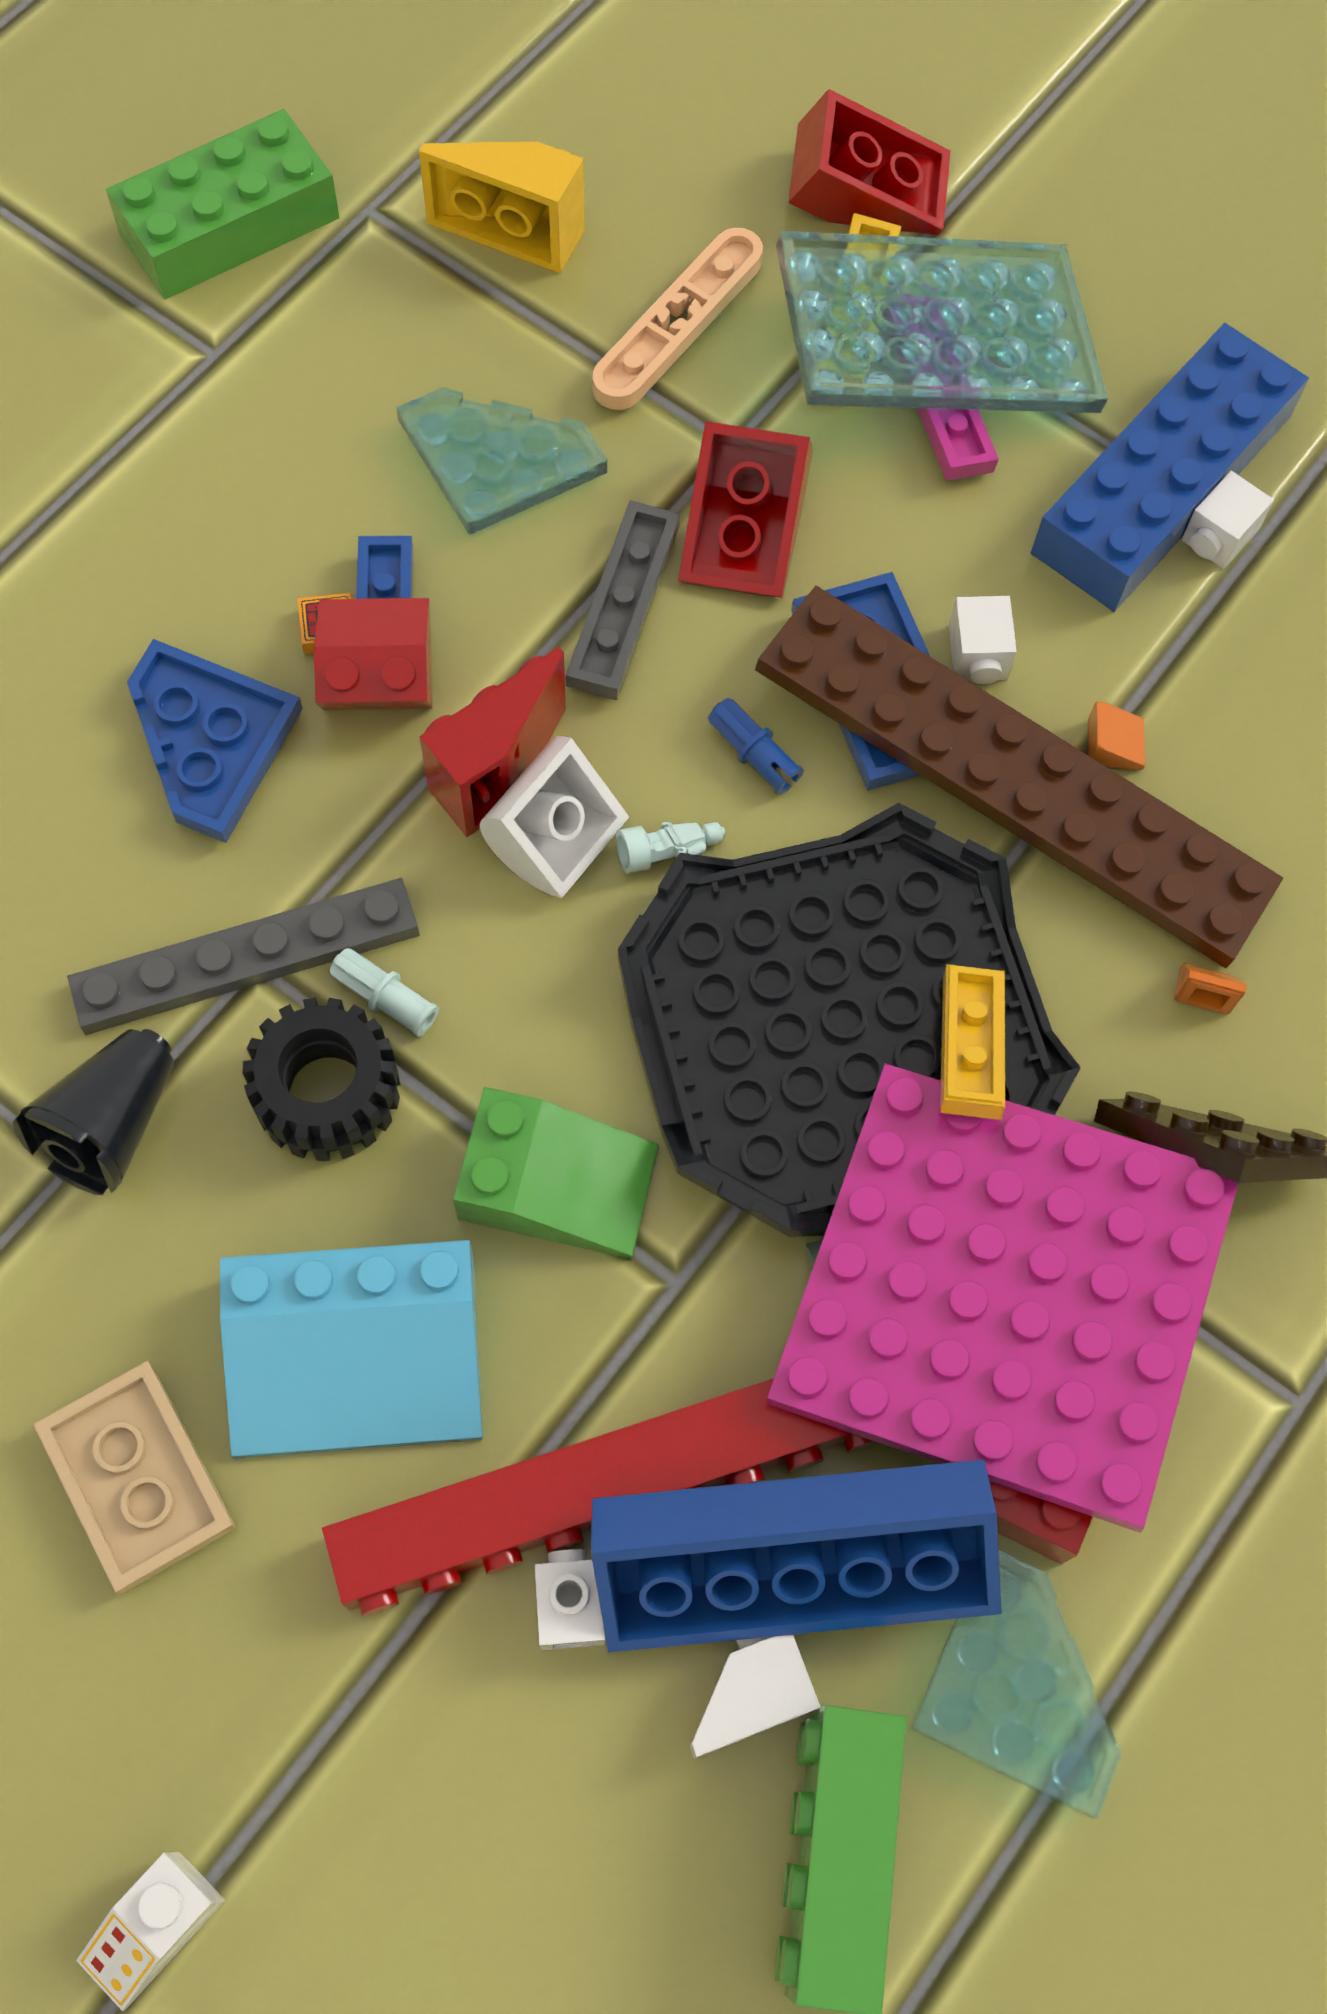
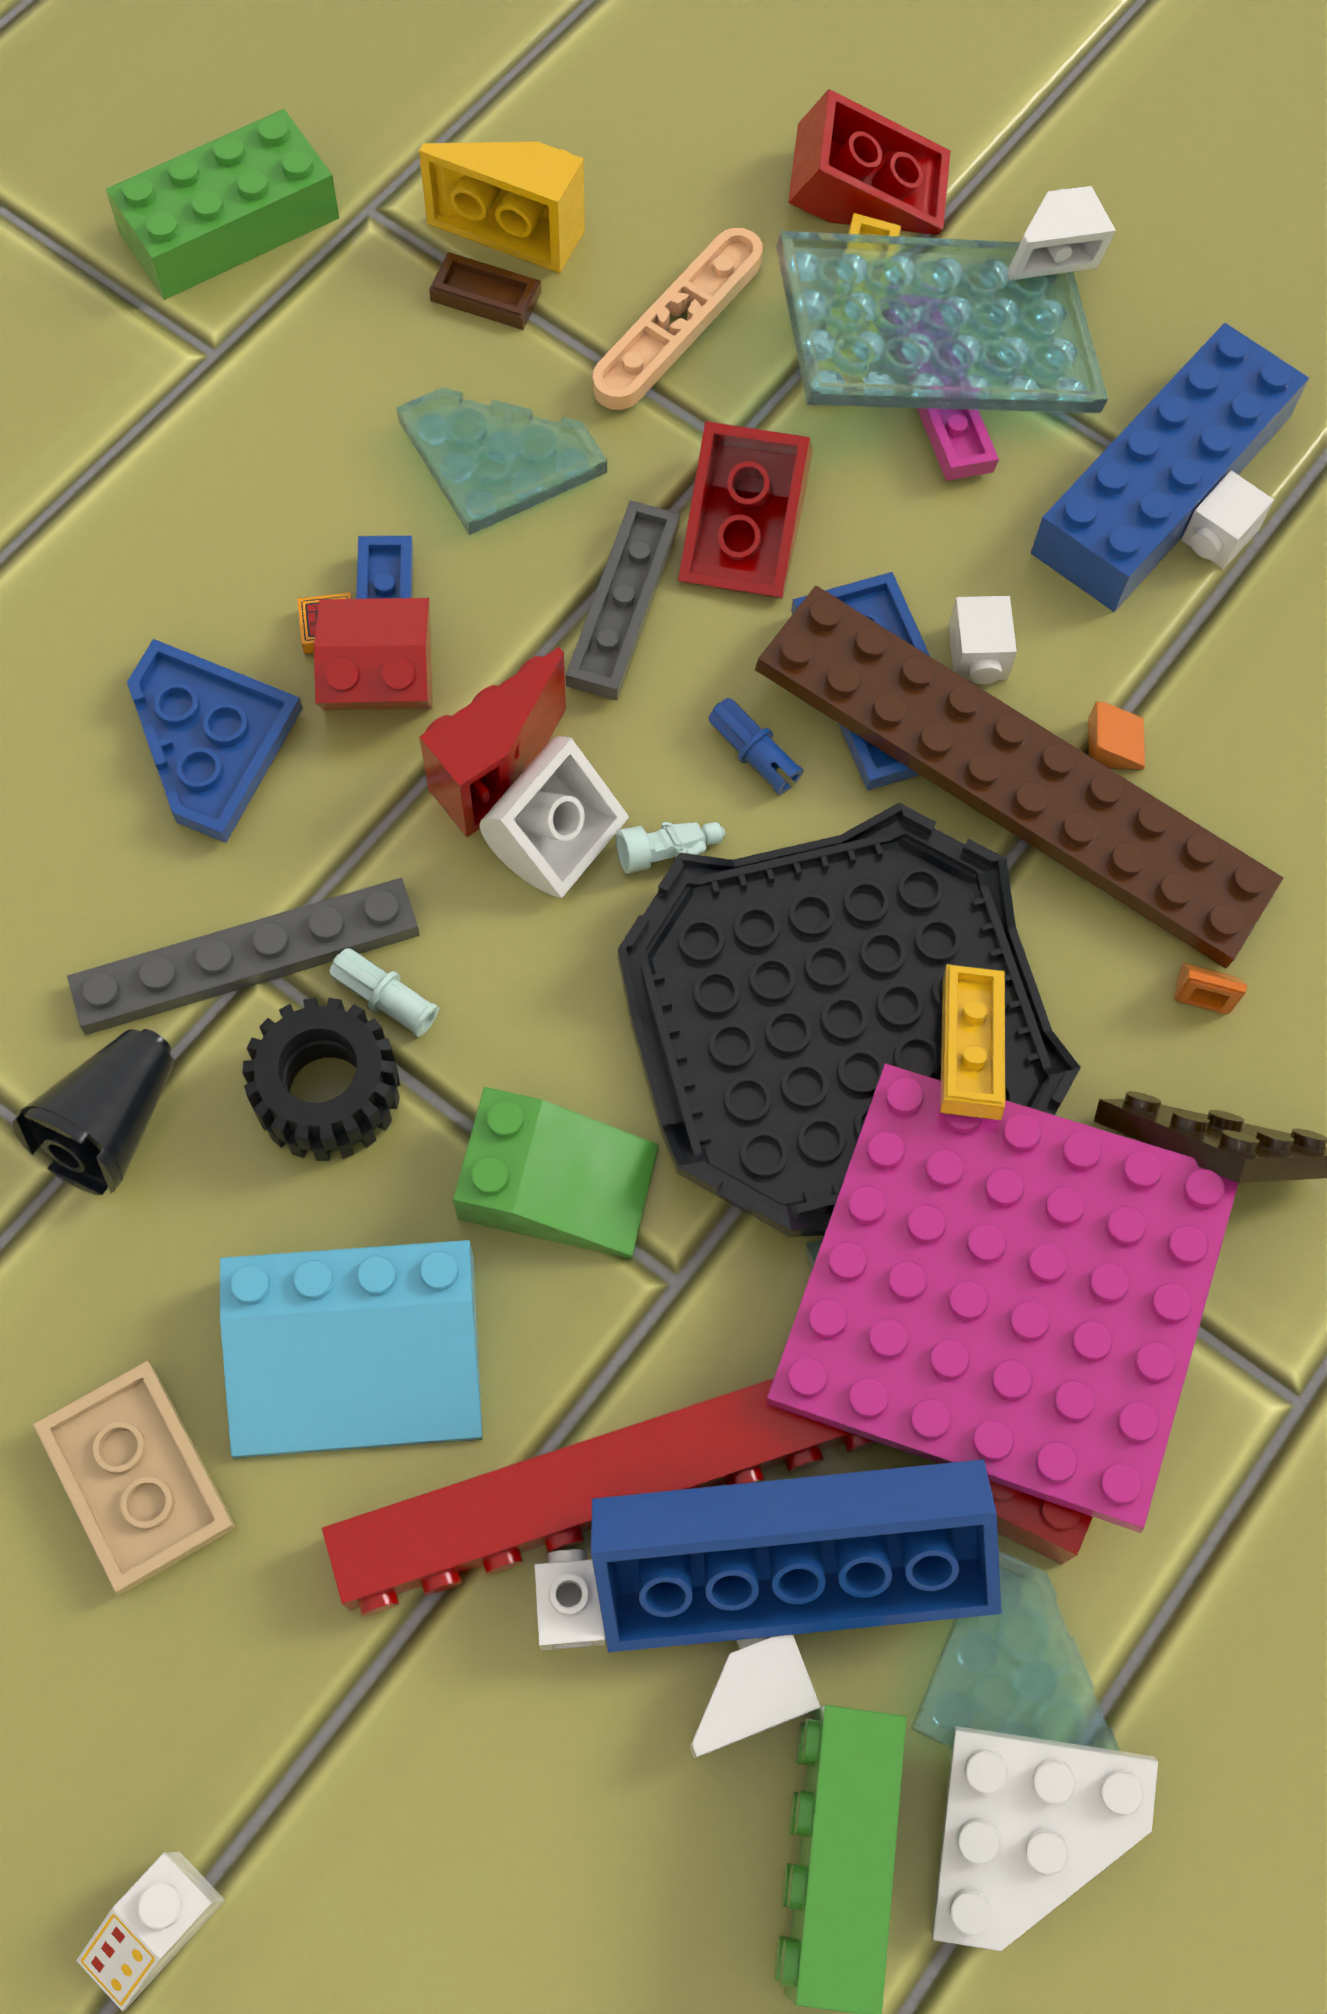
(485, 290): none -> reddish brown tile
(1031, 1829): none -> white plate
(1064, 235): none -> white slope

